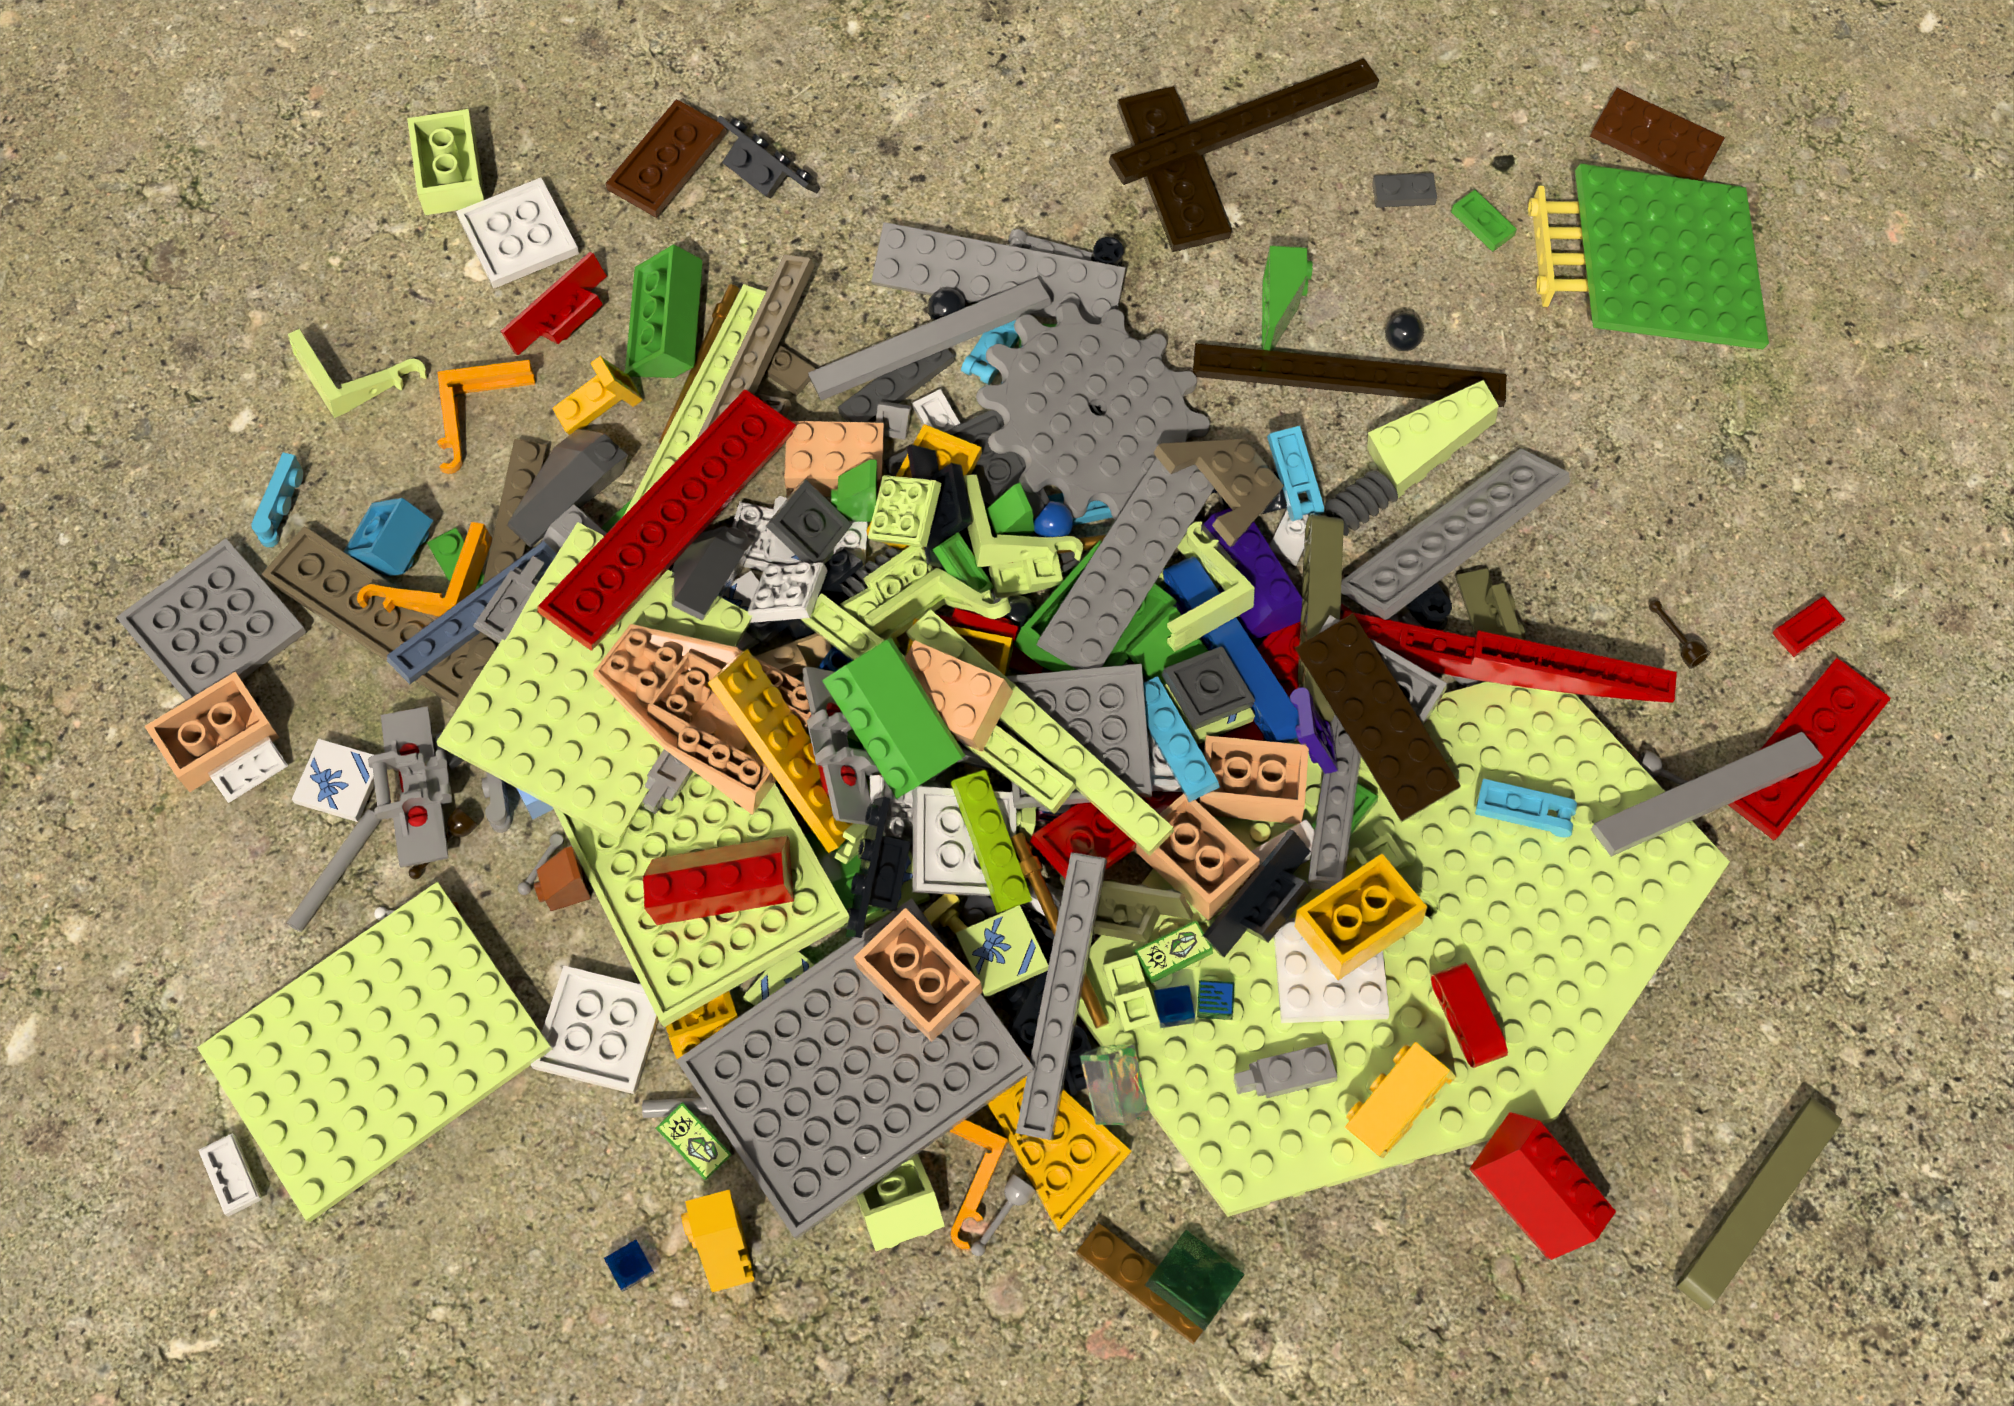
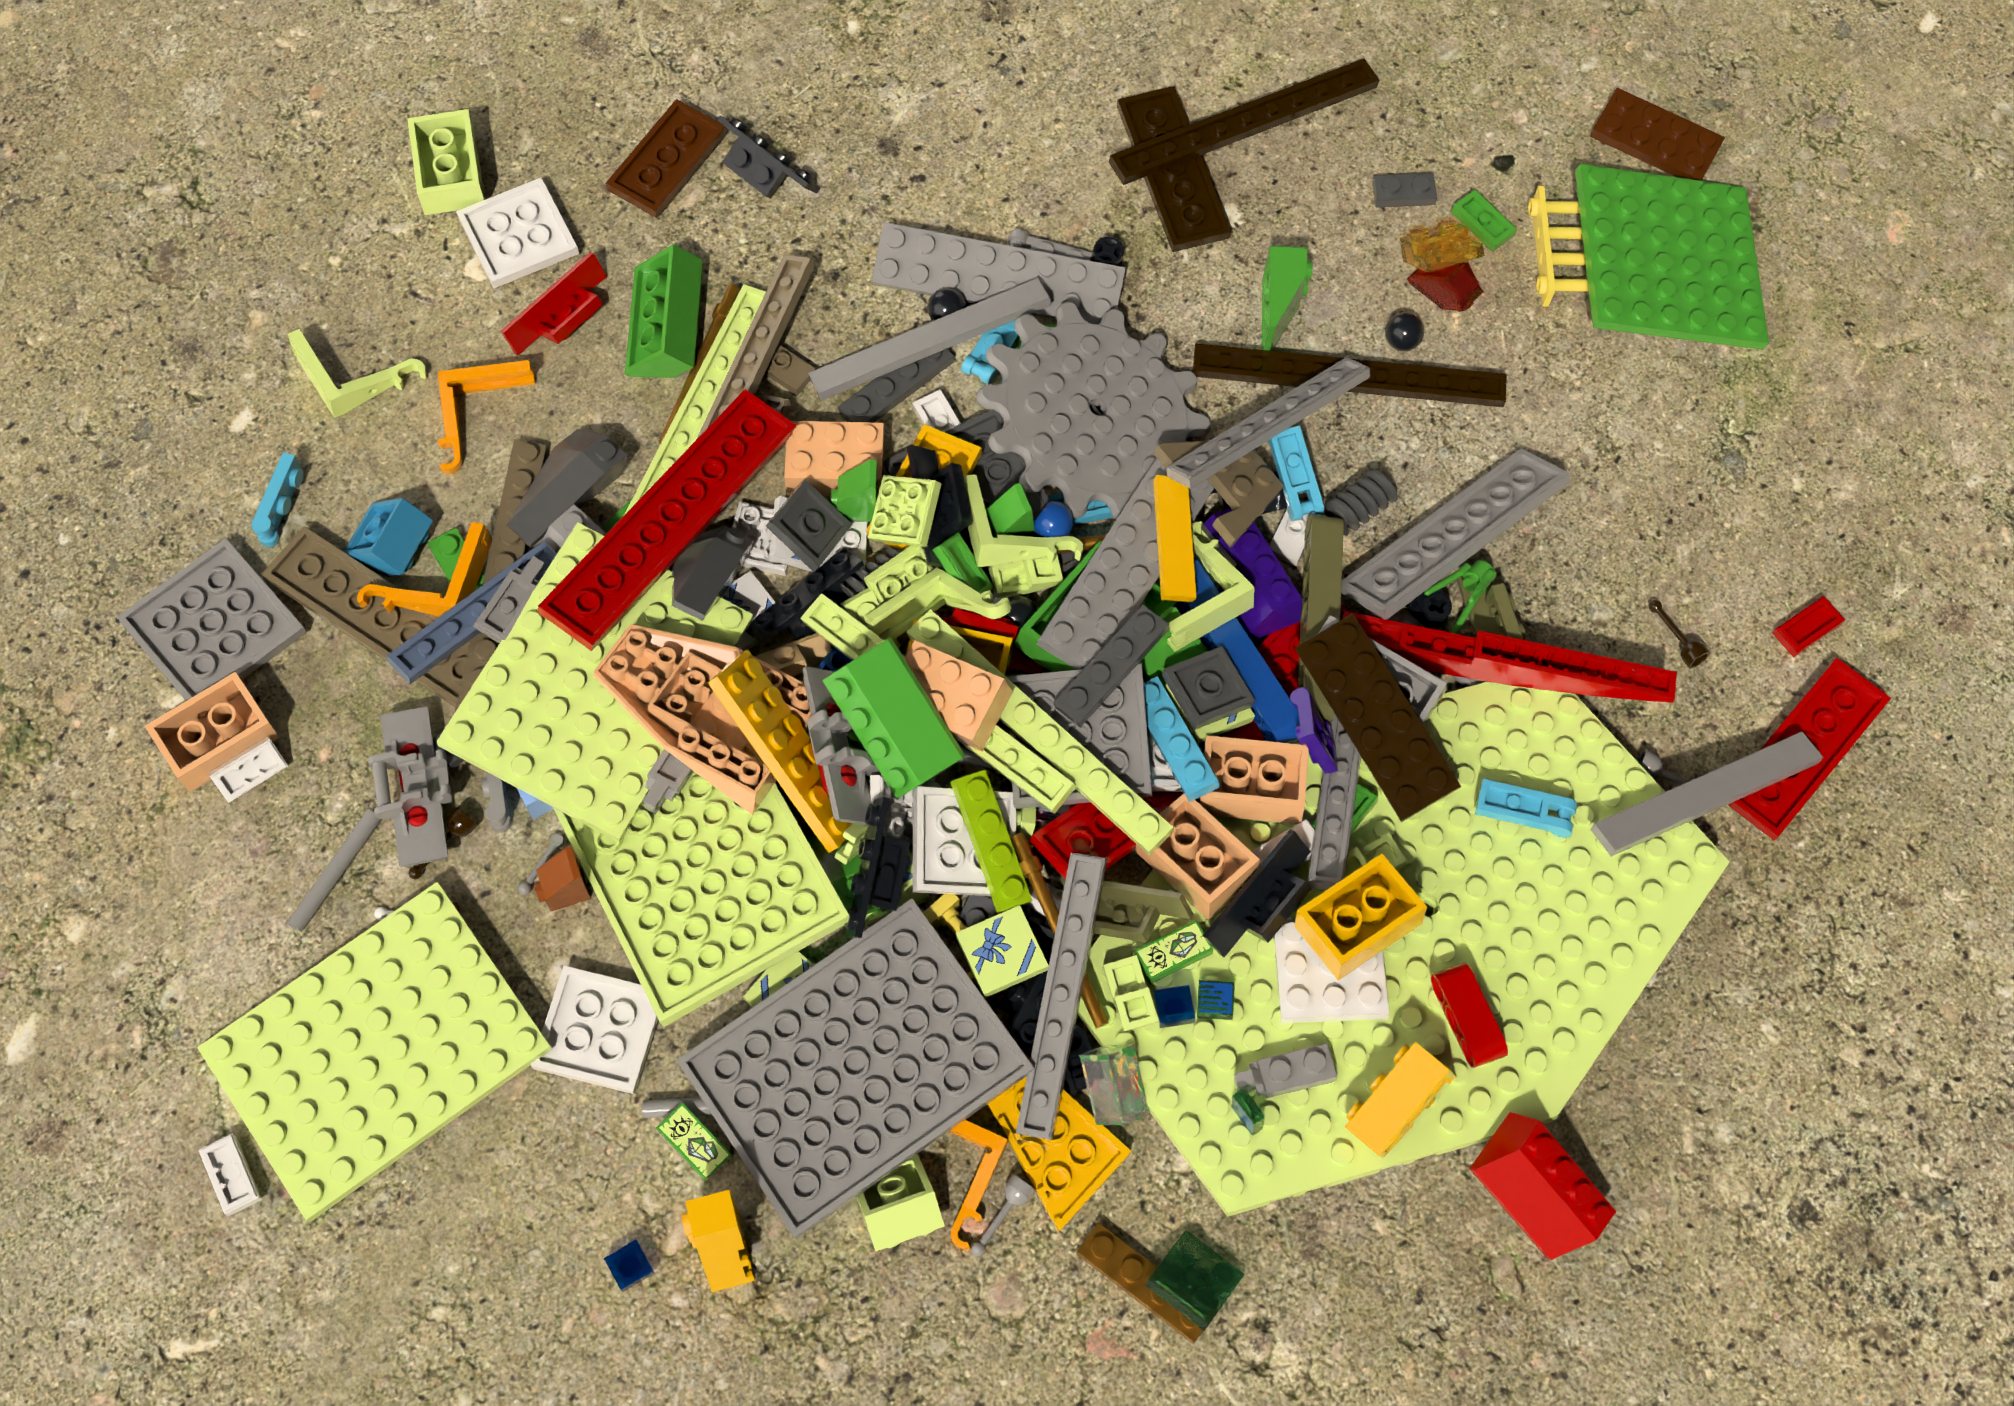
(336, 781): white tile -> none
(596, 396): yellow bracket -> none
(701, 1024): yellow bracket -> none
(718, 880): red slope -> none
(787, 592): white tile -> none
(894, 418): light grey plate -> none
(918, 974): light nougat brick -> none
(1111, 666): none -> dark grey plate
(1174, 540): none -> yellow tile
(1248, 1111): none -> clear green tile
(1267, 422): none -> light grey tile
(1429, 436): yellowish green wedge -> none
(1440, 246): none -> clear yellow plate
(1448, 287): none -> clear red slope
(1475, 581): none -> bright green plant
(1758, 1203): olive beam -> none

